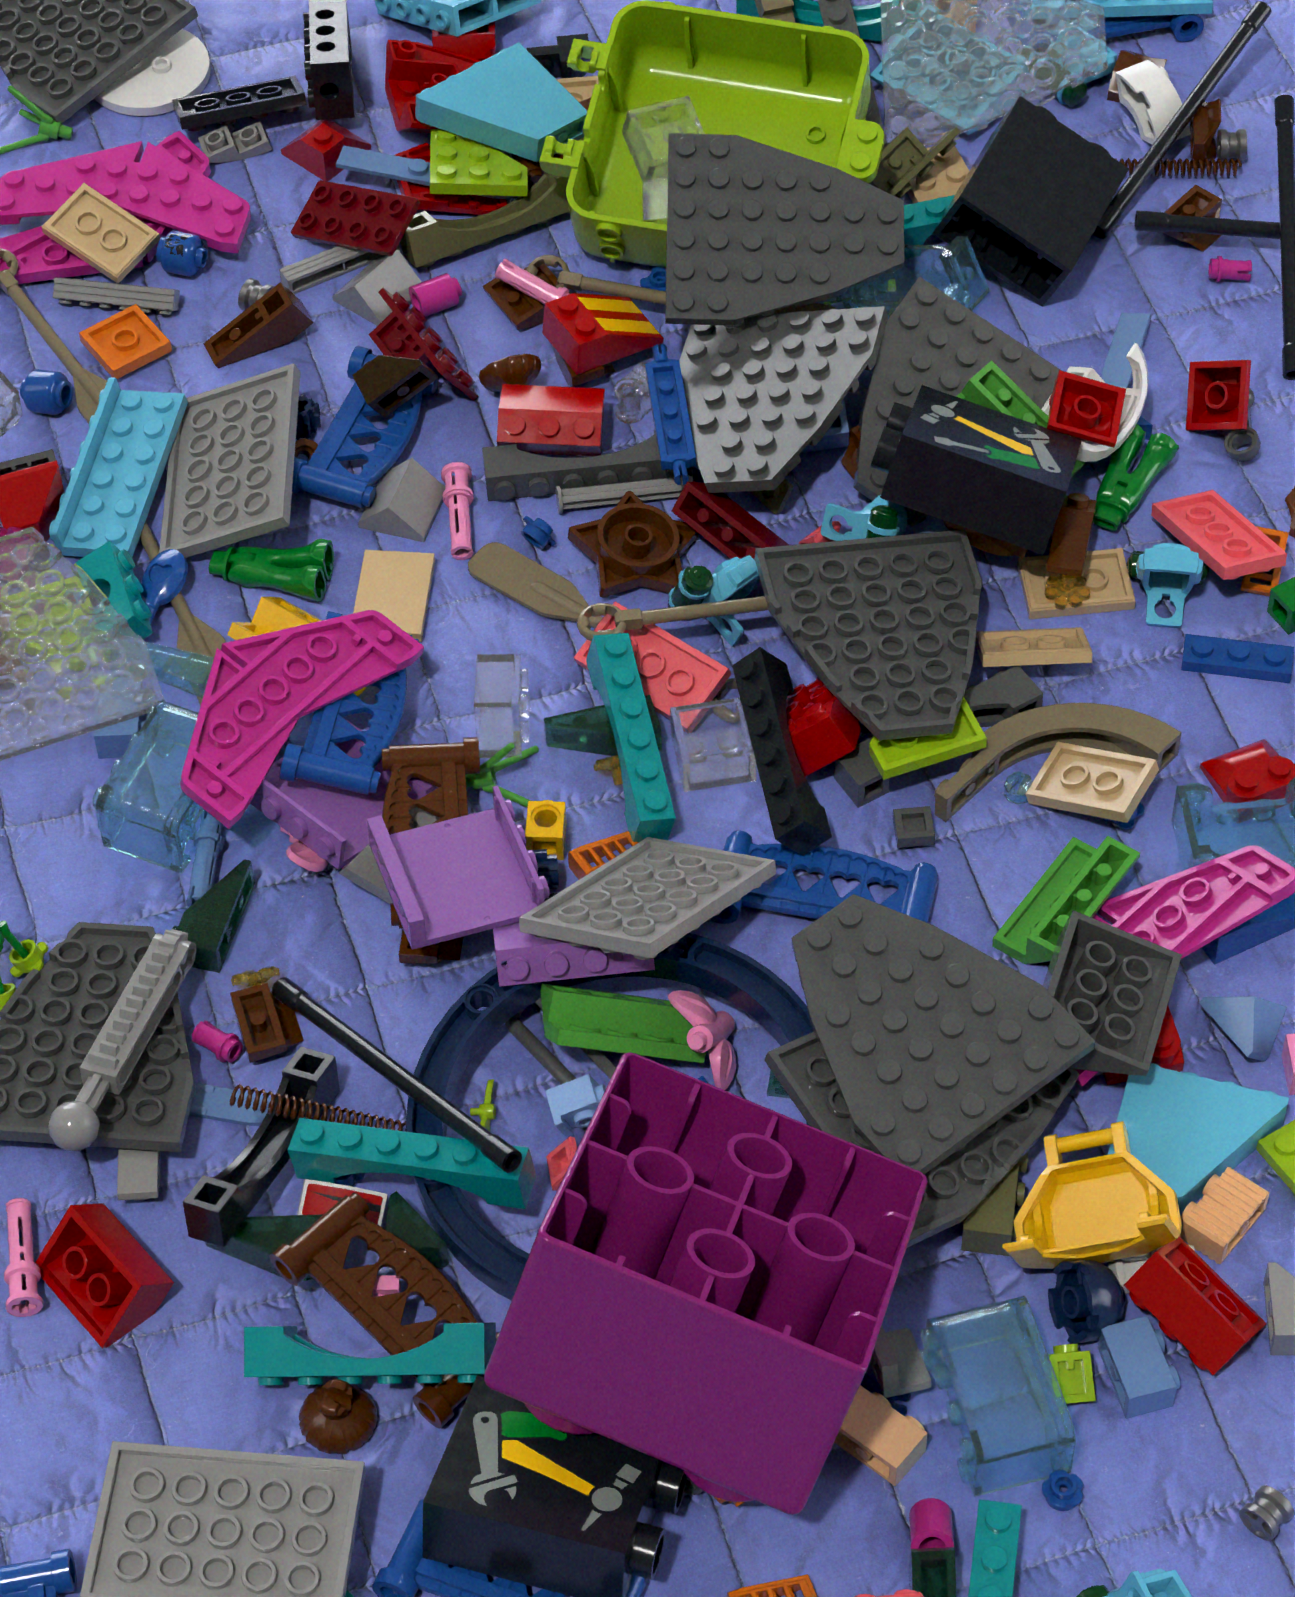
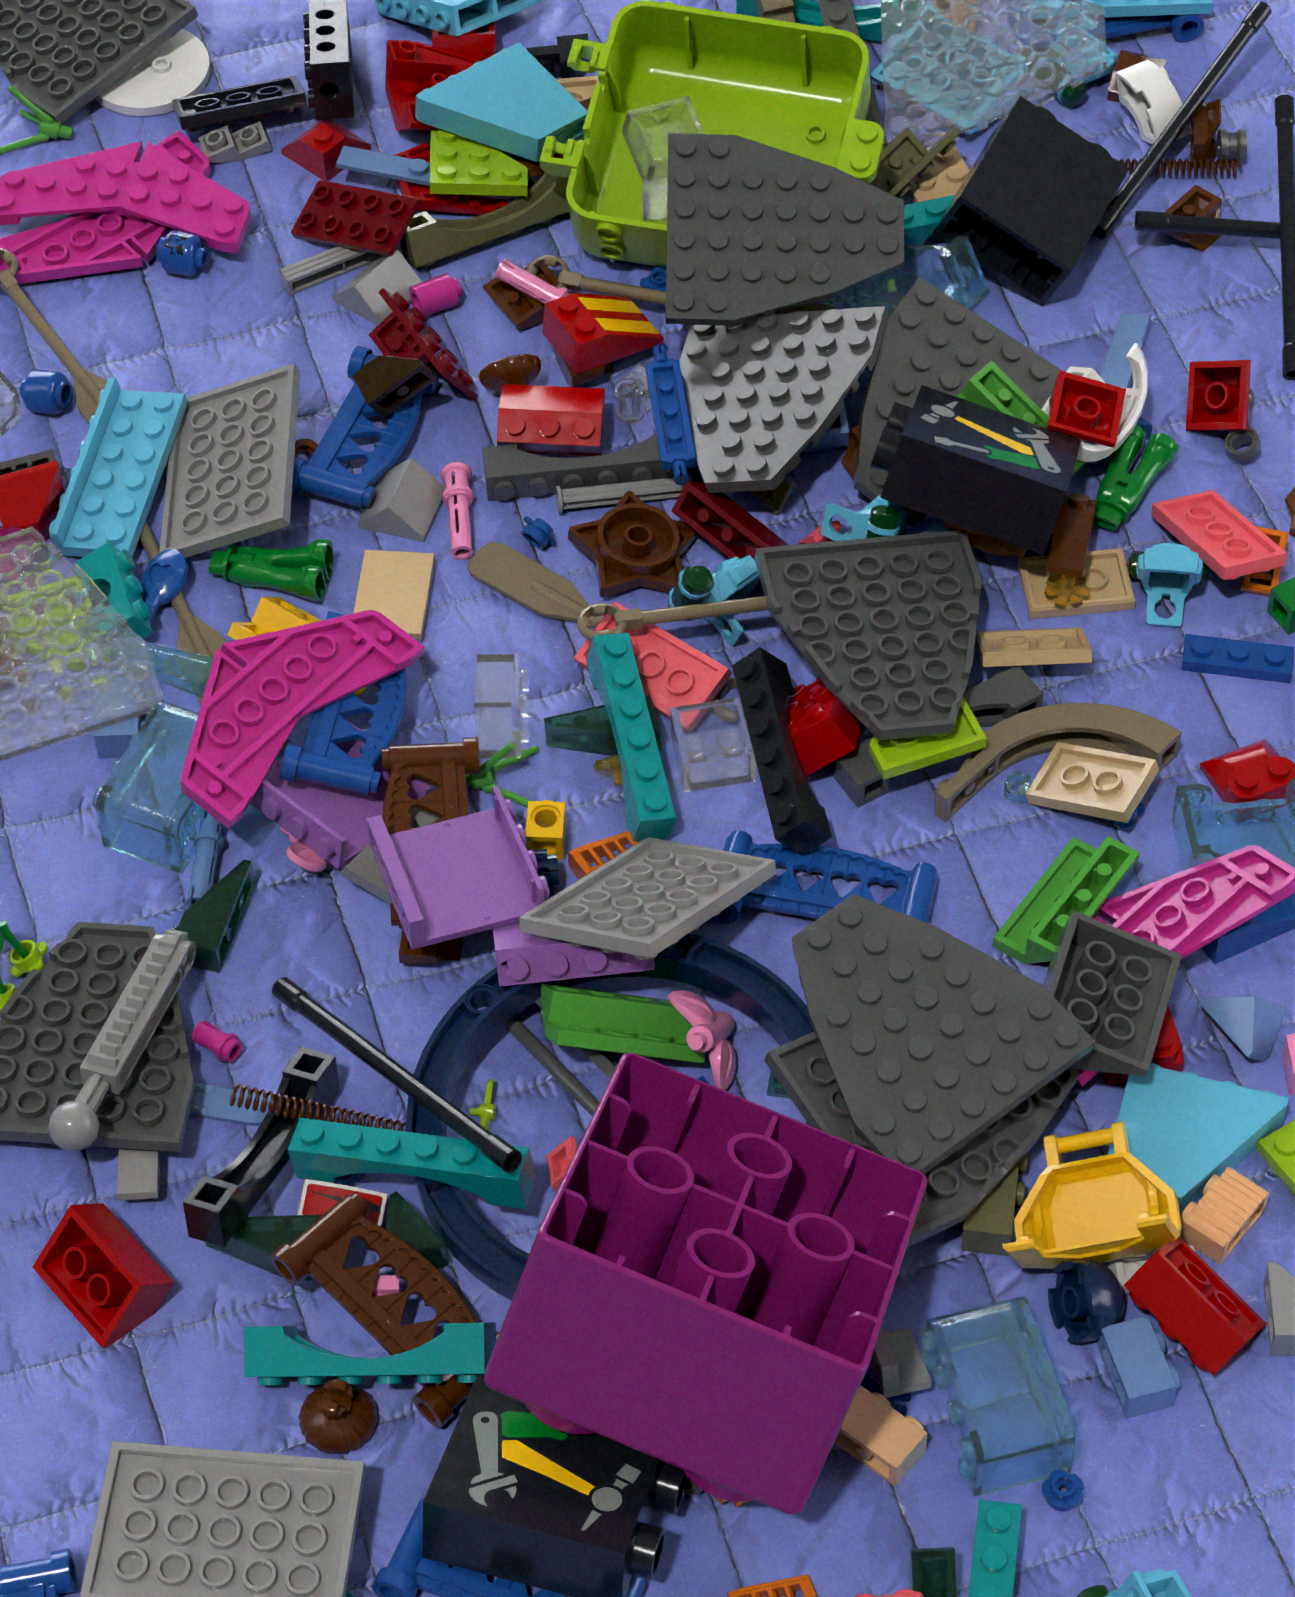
(18, 1219): bright pink pin -> none
(101, 233): tan tile -> none
(115, 294): light grey piece -> none
(125, 341): orange plate -> none
(251, 292): flat silver wheel -> none
(253, 978): clear yellow plant -> none
(261, 327): reddish brown slope -> none
(264, 1022): reddish brown slope -> none
(307, 418): dark blue gear -> none
(574, 1103): light blue brick -> none
(913, 826): dark grey plate -> none
(931, 1524): dark pink brick -> none
(1073, 1373): lime bracket -> none
(1229, 269): dark pink pin -> none
(1266, 1513): flat silver wheel -> none

